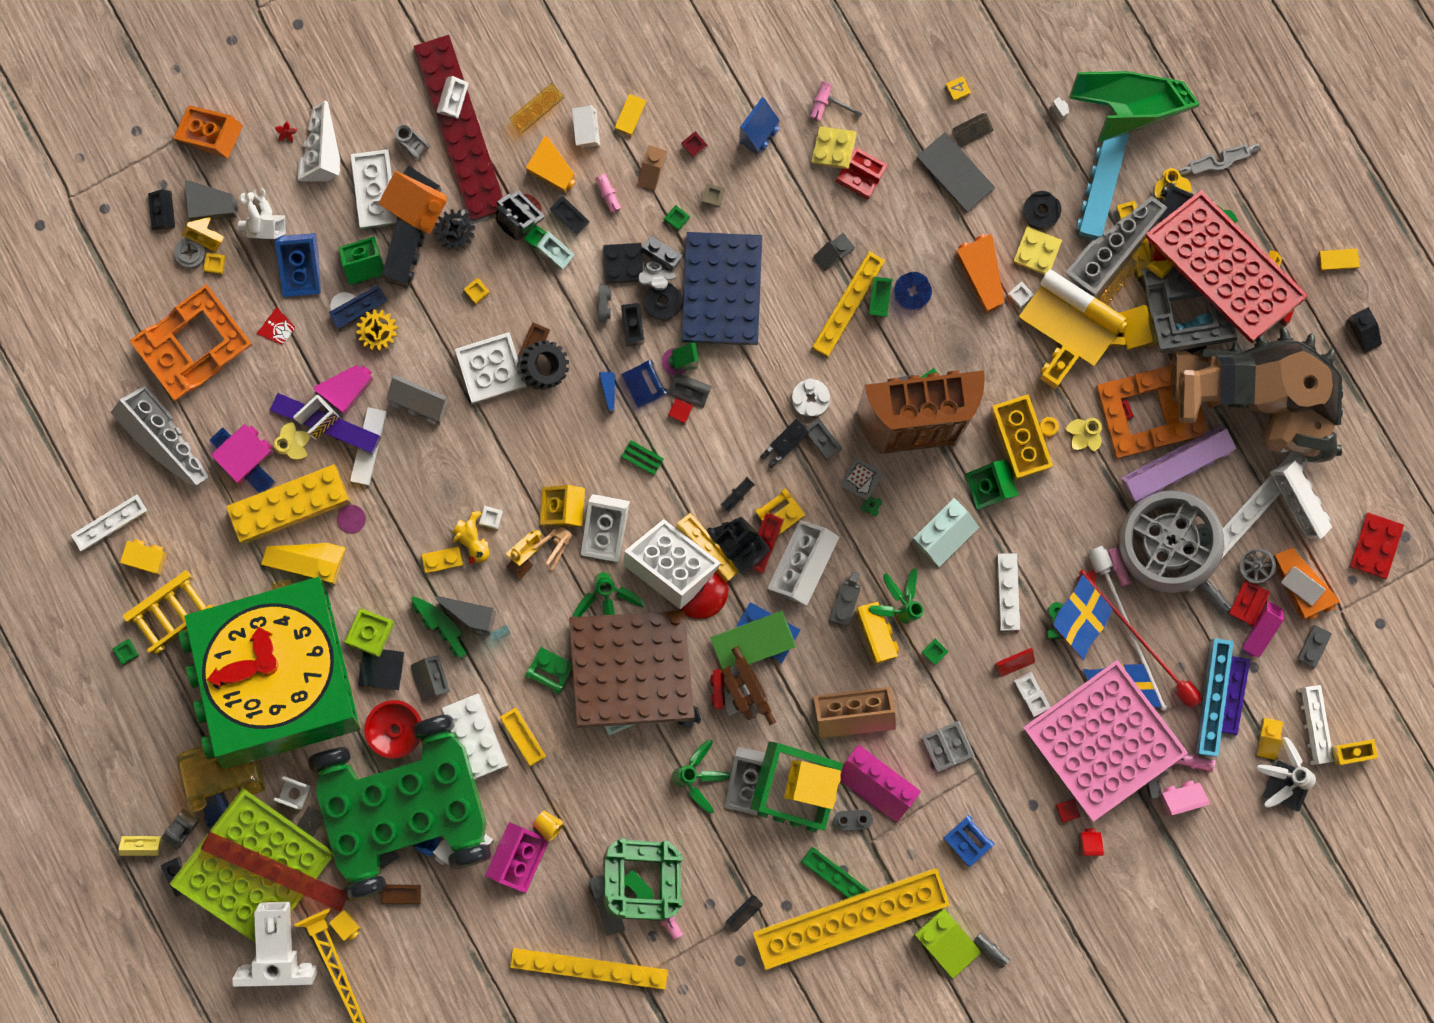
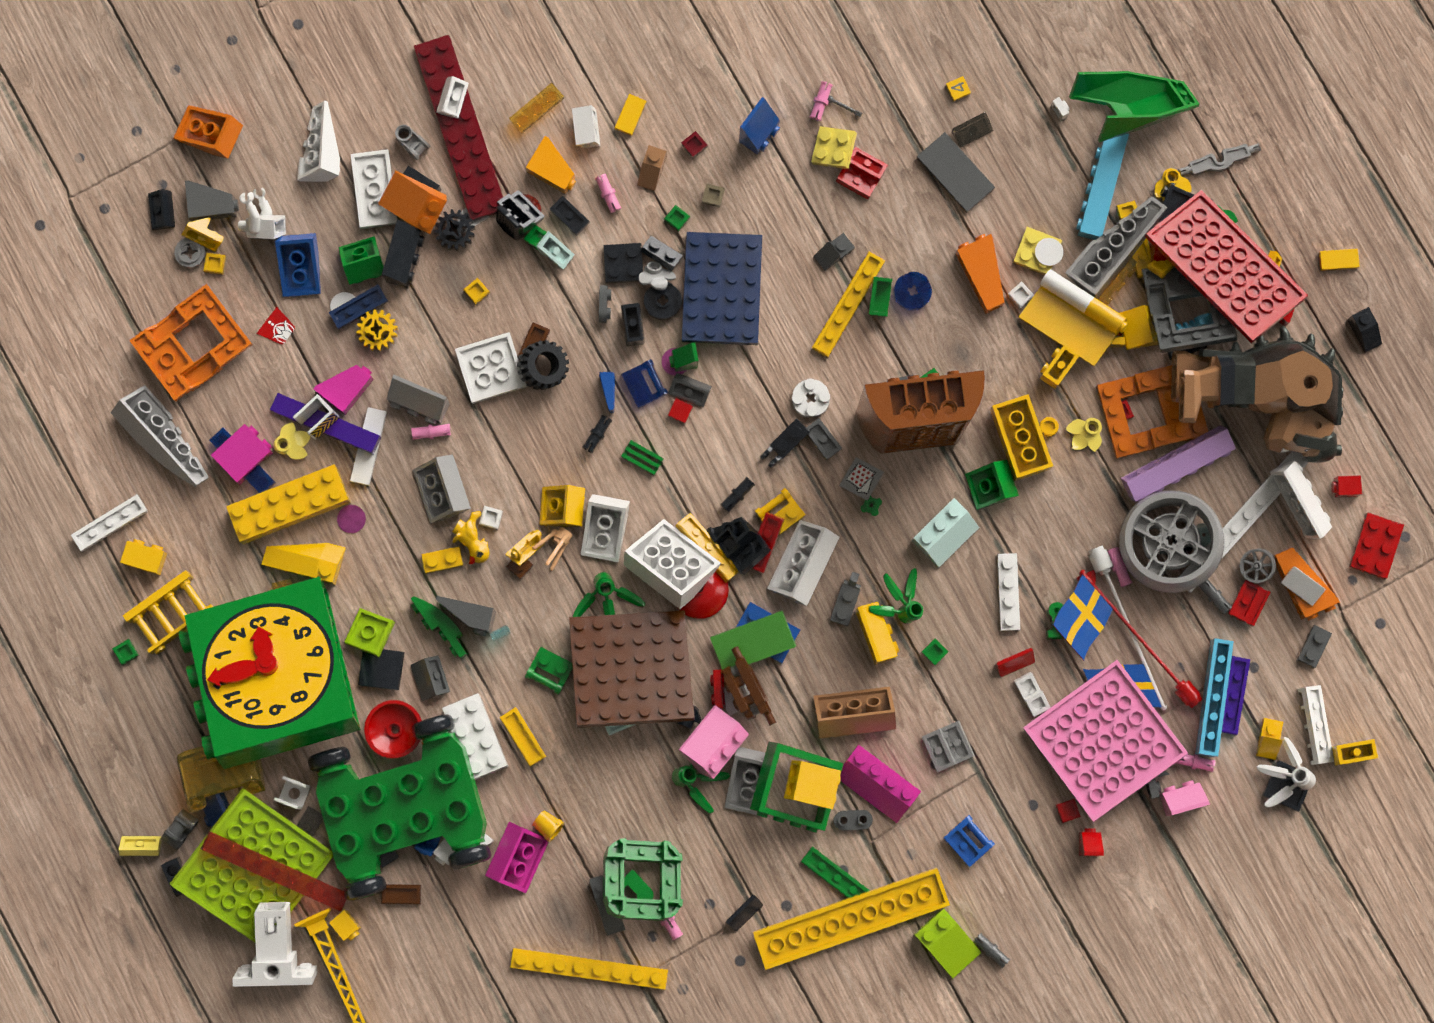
(285, 132): red plant -> none
(431, 431): none -> bright pink pin
(441, 488): none -> light grey slope
(597, 433): none -> black pin
(713, 742): none -> bright pink slope
(1049, 202): black plate -> none
(1049, 251): none -> white sticker
(1263, 630): dark pink slope -> none
(1347, 486): none -> red brick

